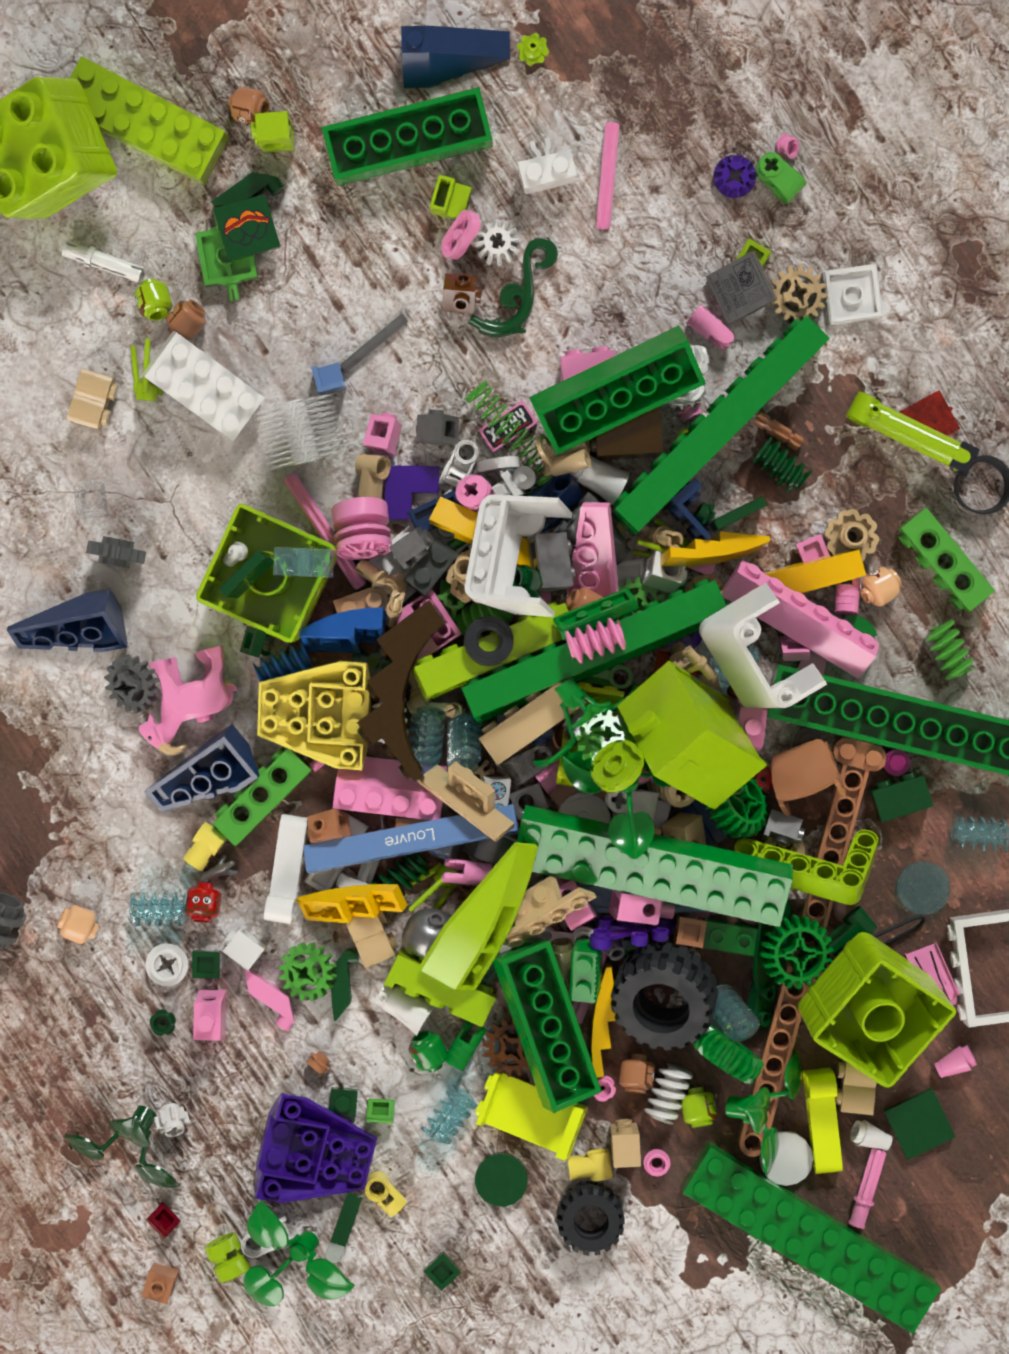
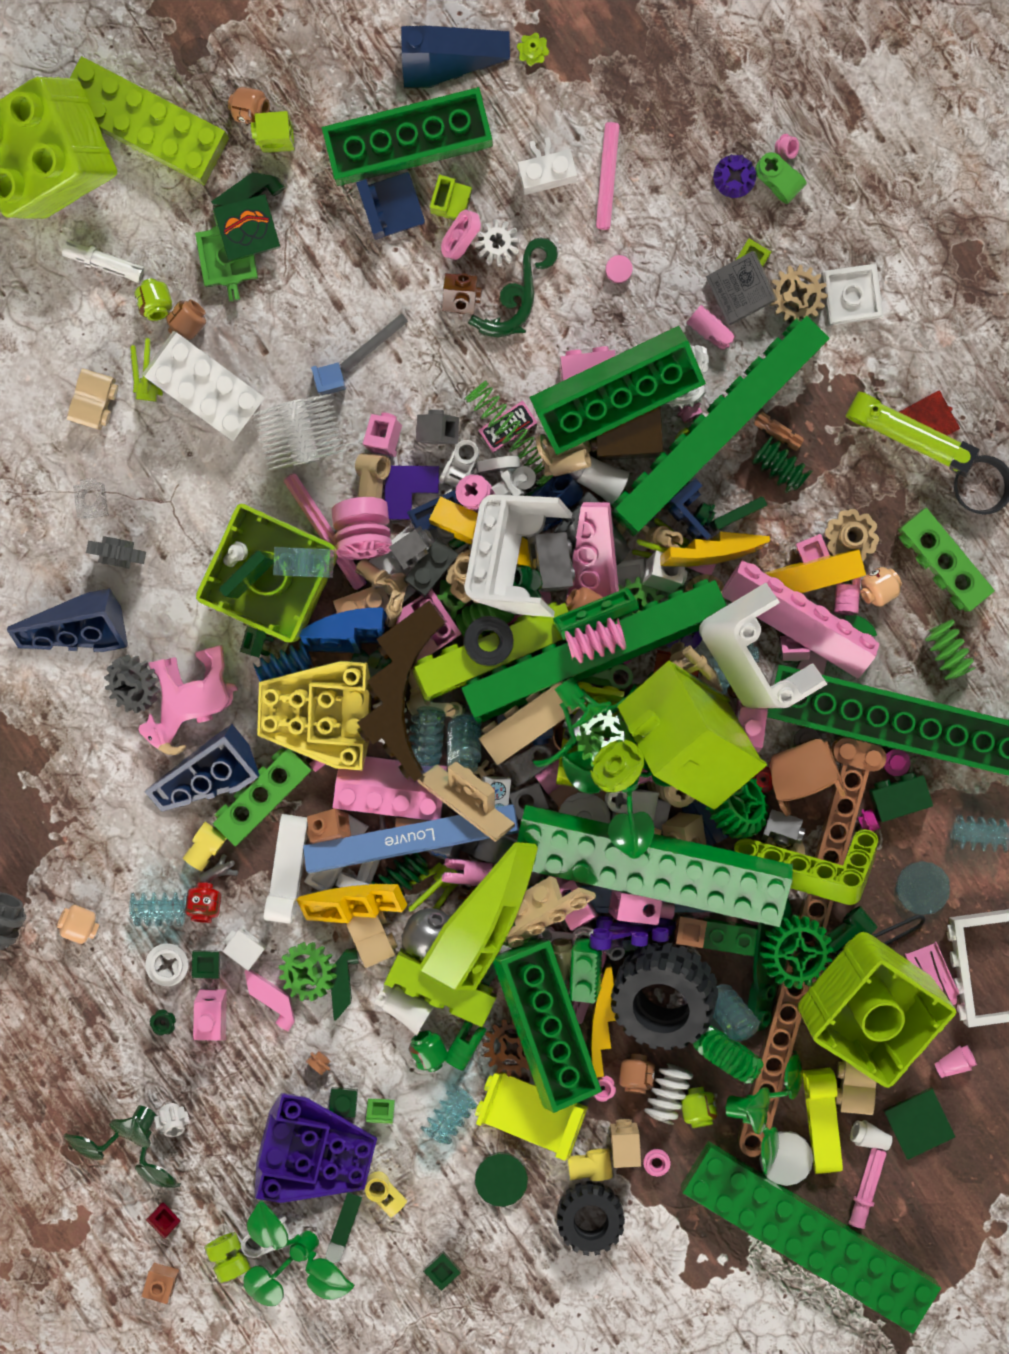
(391, 205): none -> dark blue bracket
(619, 269): none -> bright pink tile
(869, 820): none -> dark pink plate

